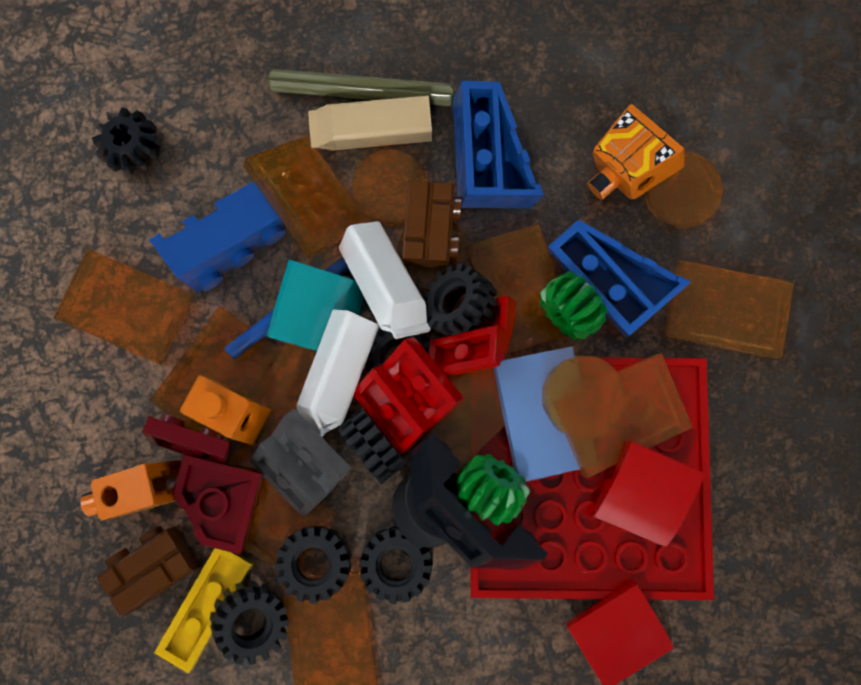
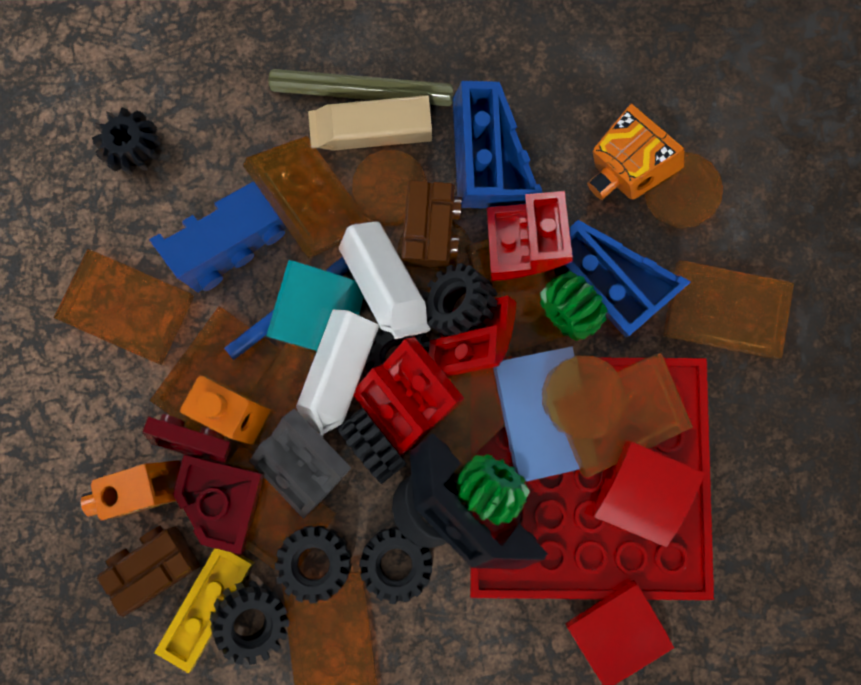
(529, 236): none -> red slope

